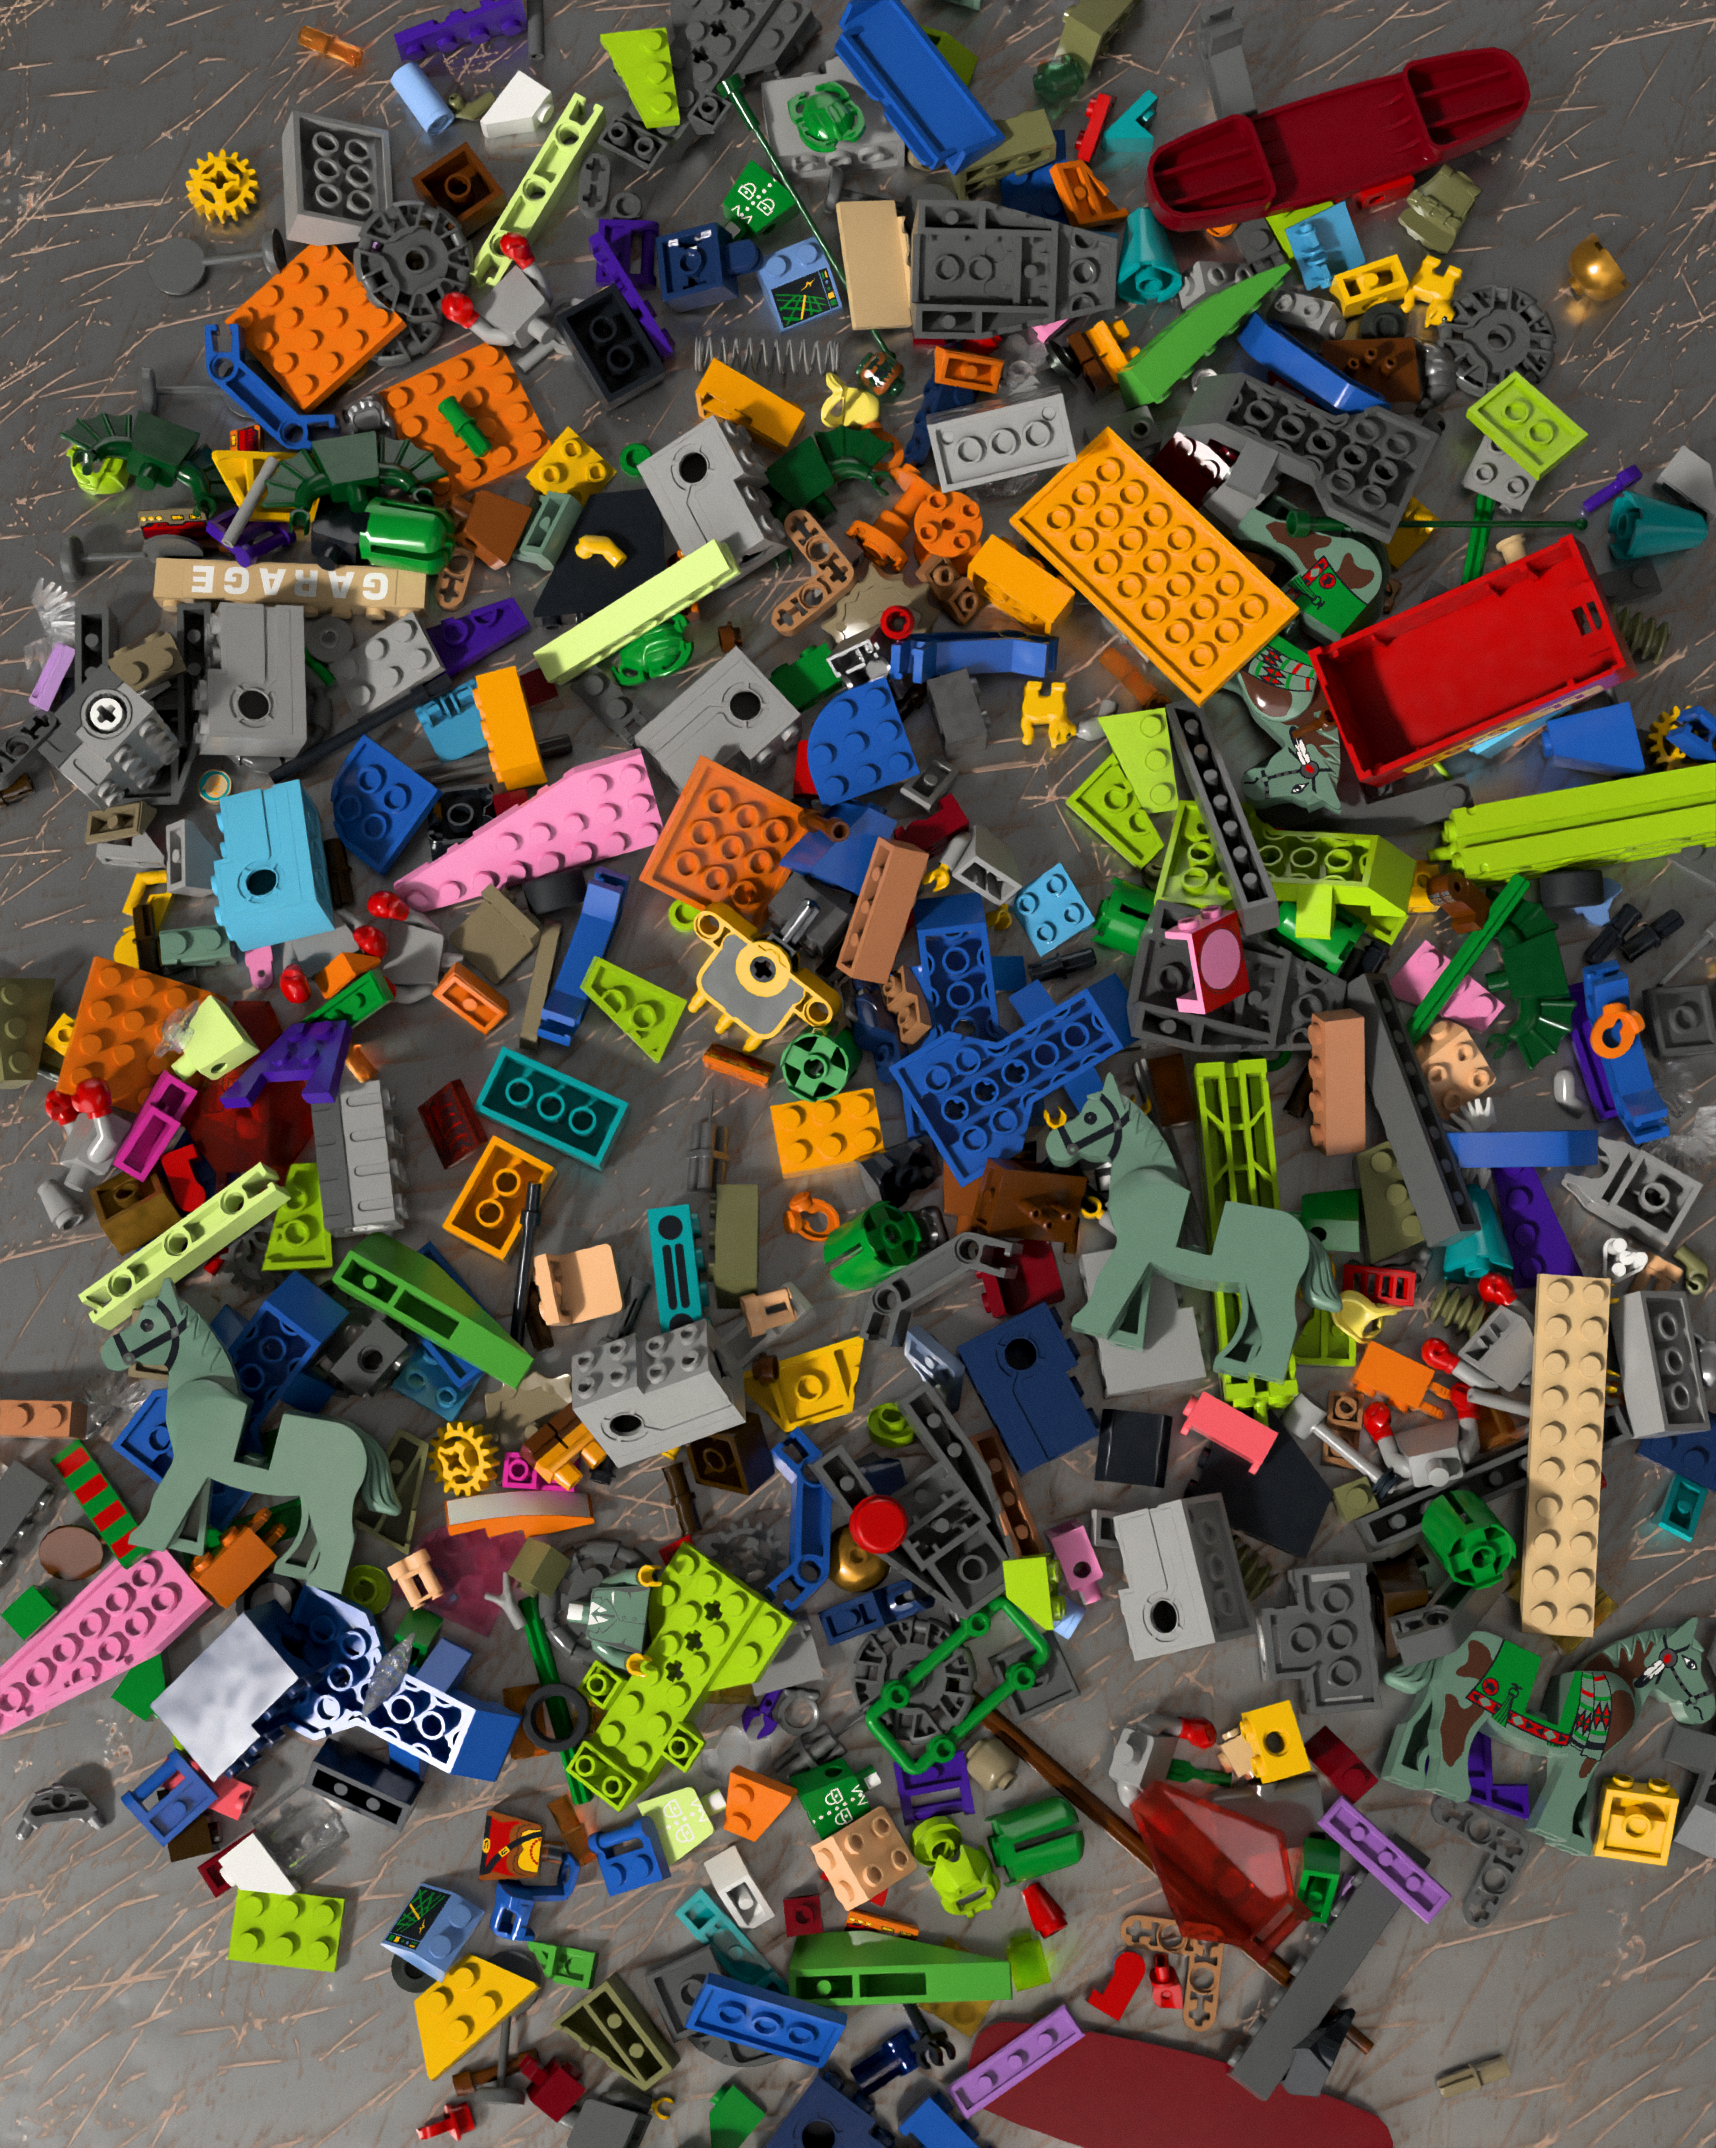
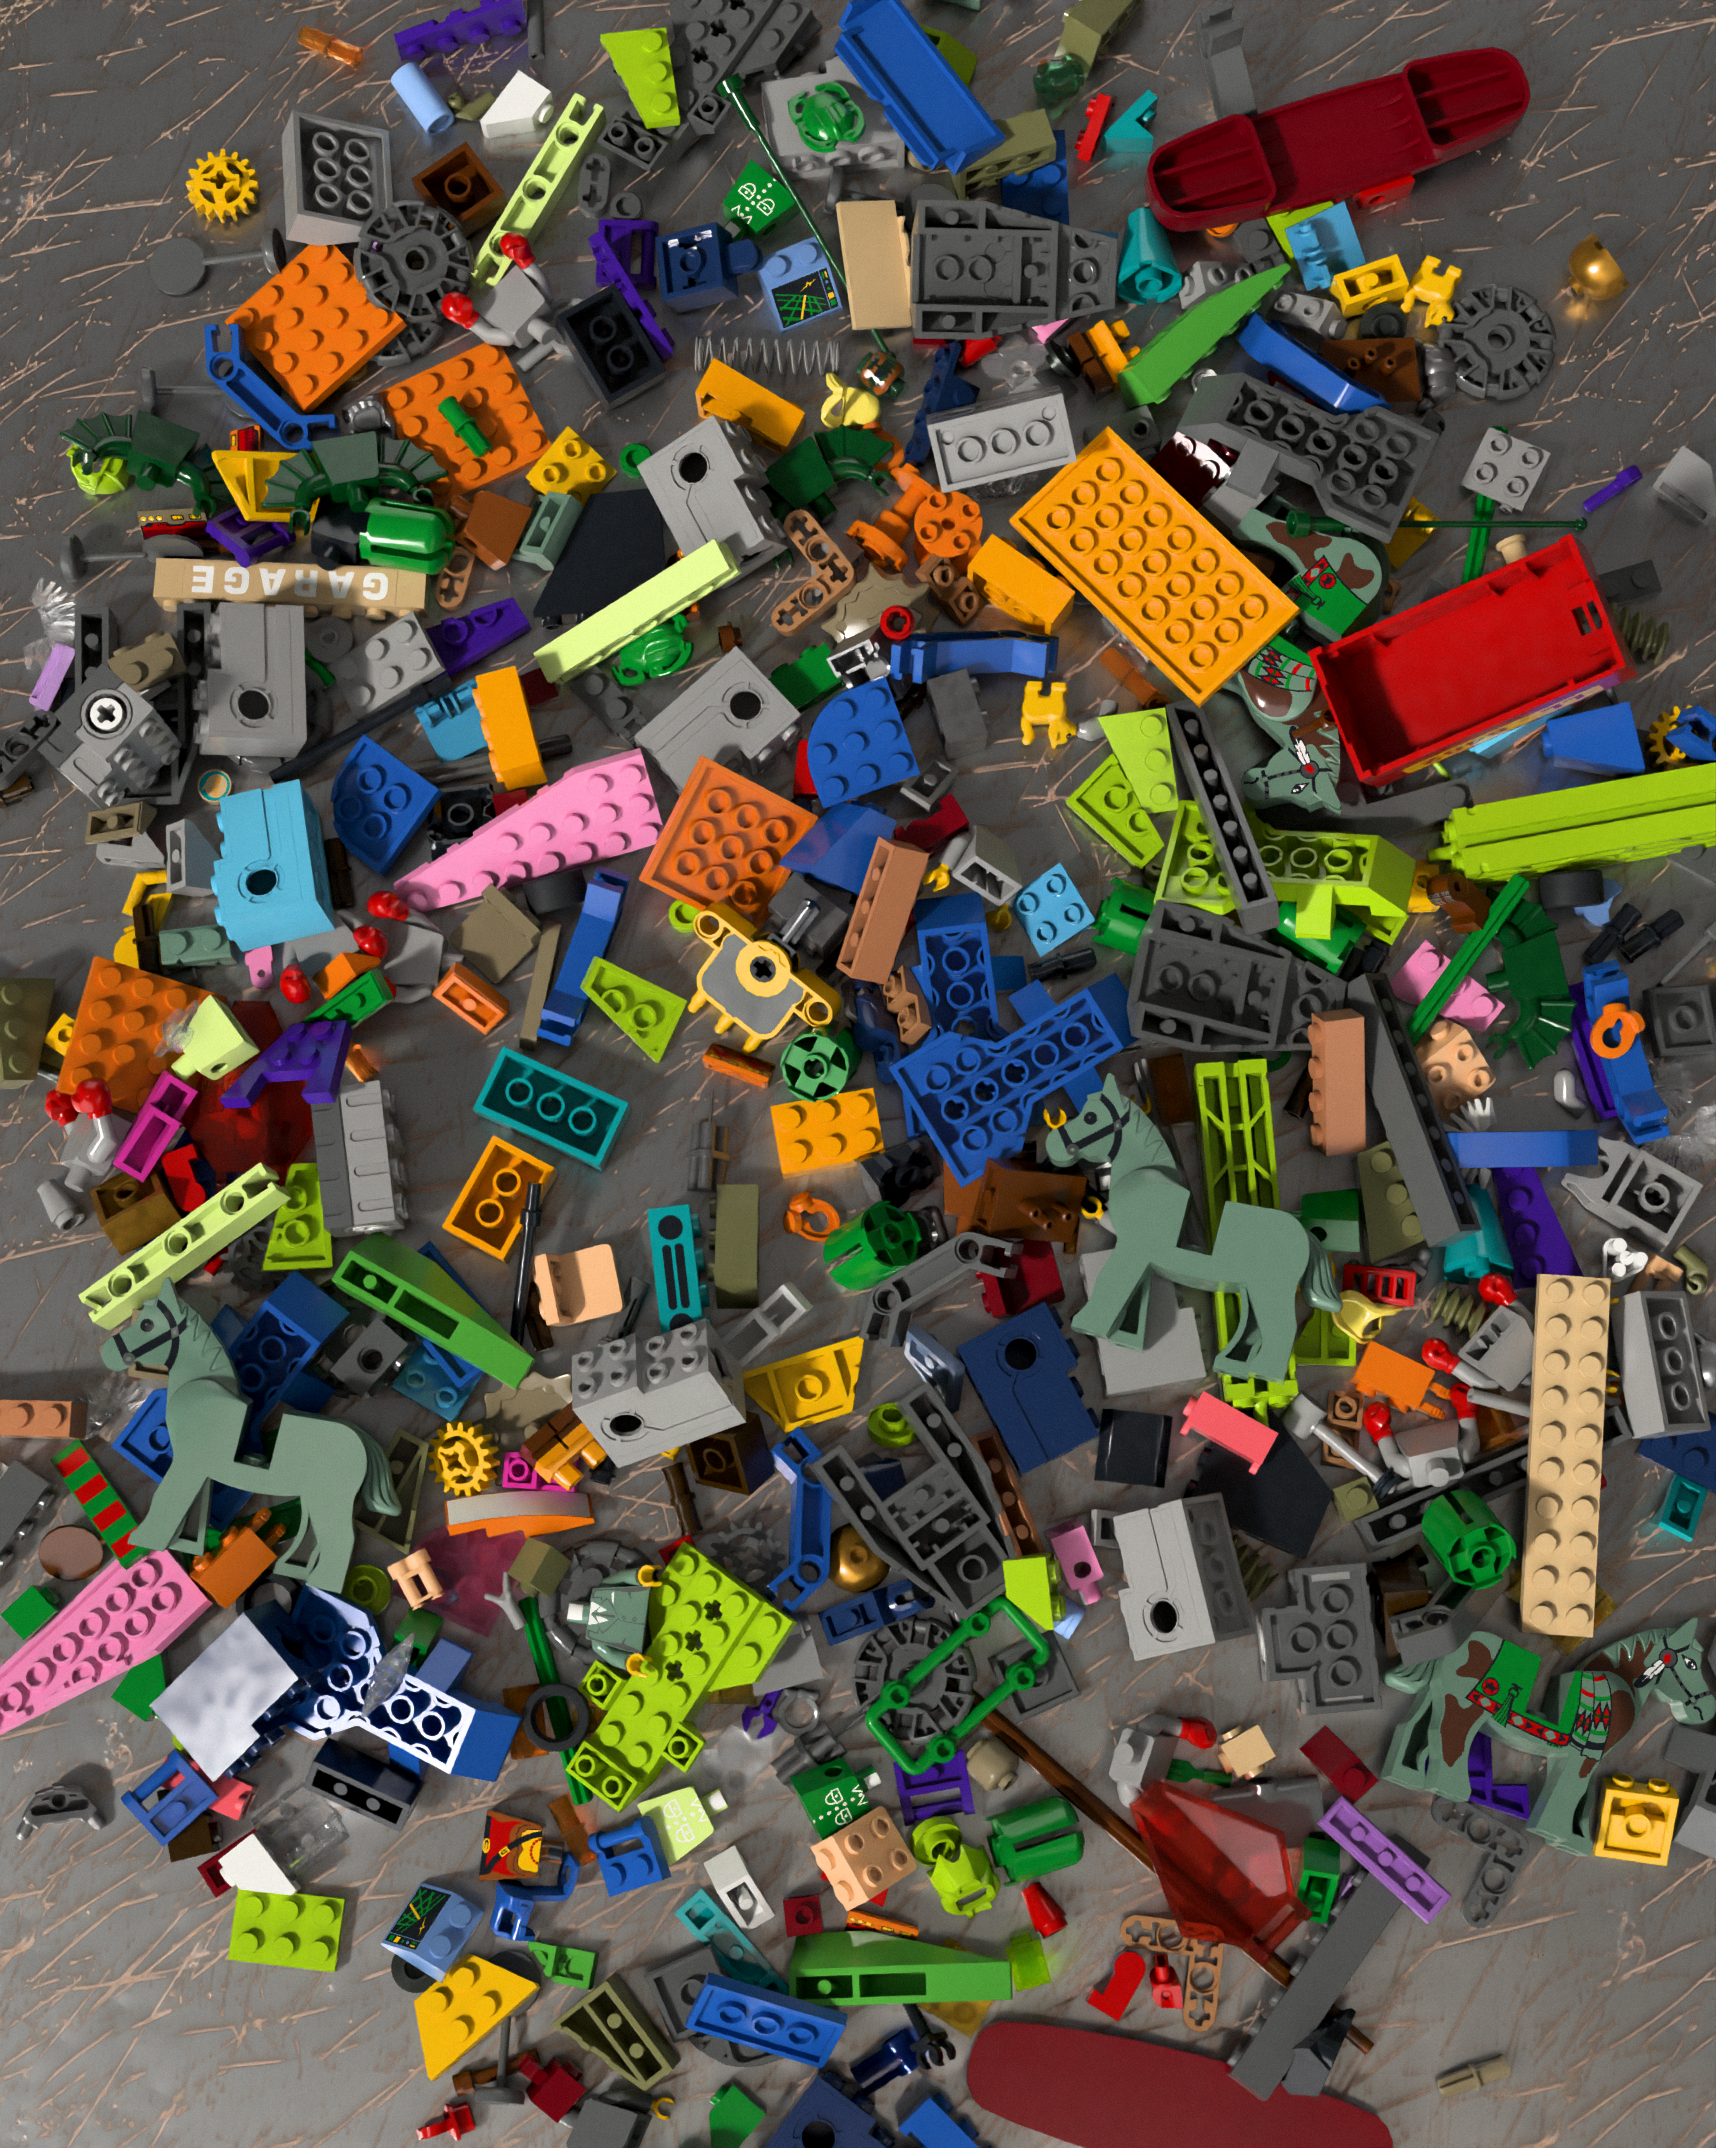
(250, 502): light grey piece -> none
(452, 1124): clear red tile -> none
(600, 545): yellow arm -> none
(754, 1802): orange wing -> none
(755, 1314): light nougat piece -> none
(766, 1369): reddish brown plate -> none
(833, 828): reddish brown bar -> none
(878, 1524): red piece -> none
(967, 369): orange slope -> none
(1014, 2061): medium lavender tile -> none
(1084, 196): orange wing -> none
(1214, 957): bright pink panel -> none
(1291, 1755): yellow brick -> none
(1440, 208): olive piece -> none
(1526, 425): lime plate -> none
(1652, 527): teal cone -> none

